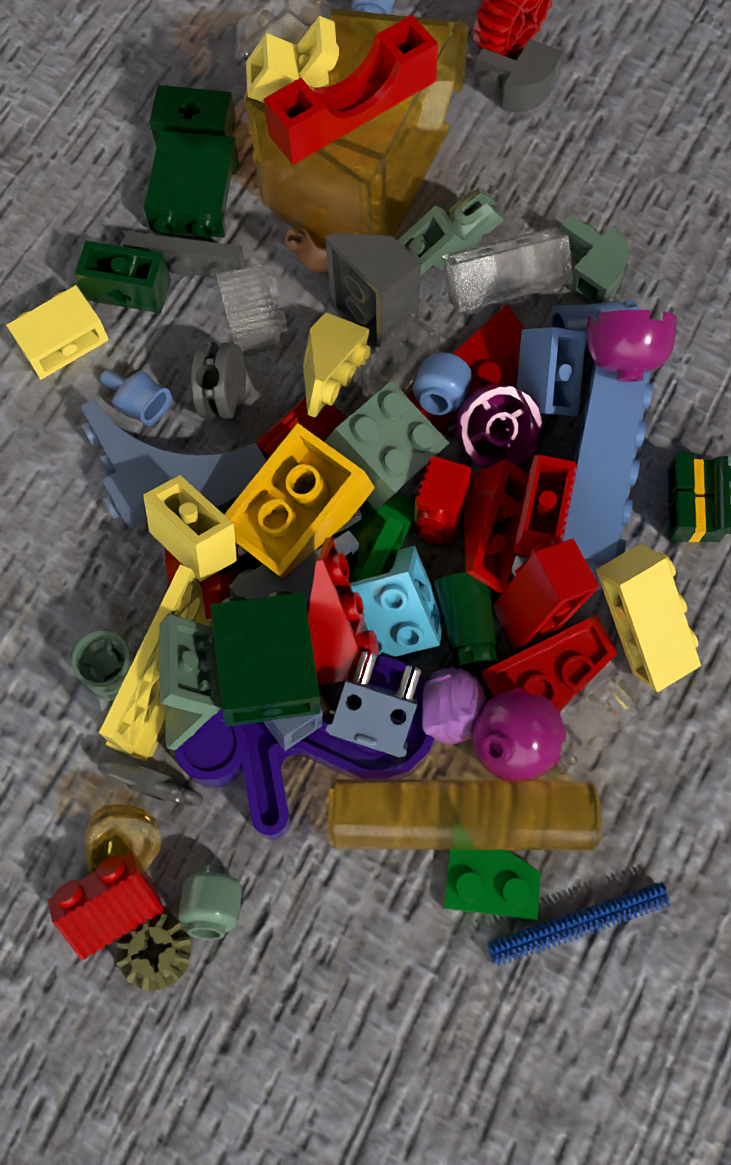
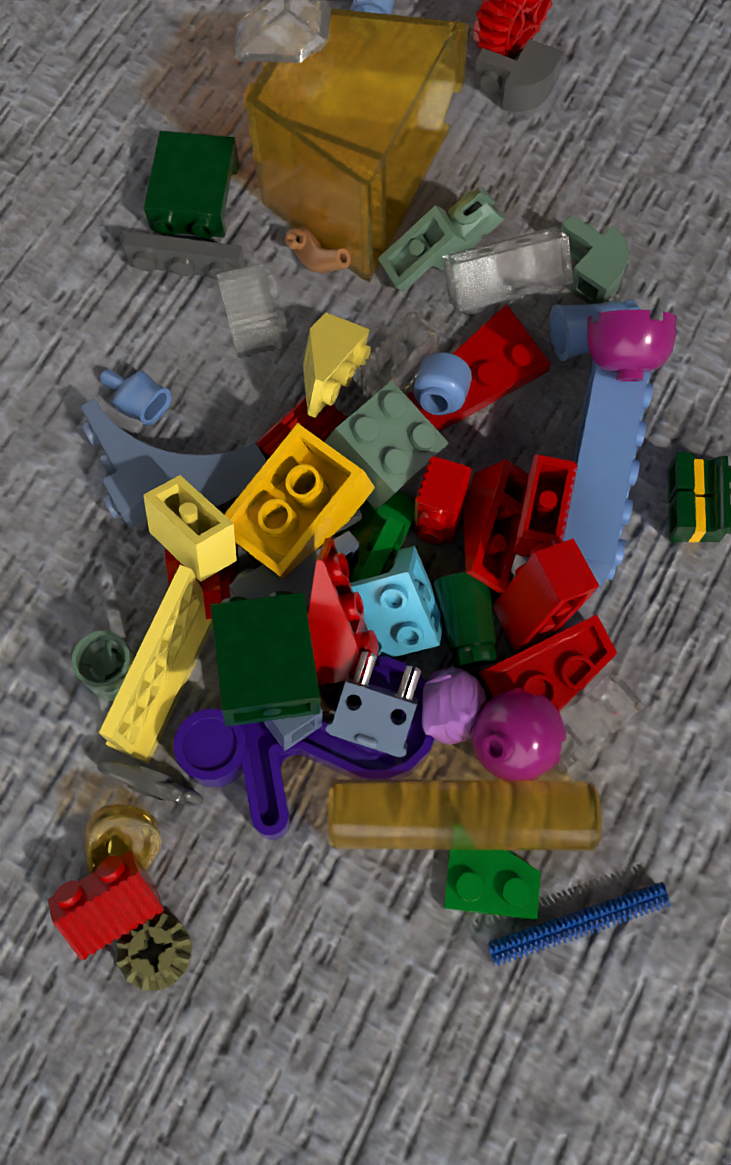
(58, 332): light yellow brick -> none
(123, 276): dark green brick -> none
(187, 678): sand green bracket -> none
(192, 111): dark green brick -> none
(210, 903): sand green head -> none
(218, 380): dark grey head -> none
(279, 62): light yellow brick -> none
(373, 281): dark grey slope -> none
(396, 67): red arch -> none
(498, 425): magenta cylinder -> none
(552, 369): medium blue brick -> none
(649, 616): light yellow brick -> none

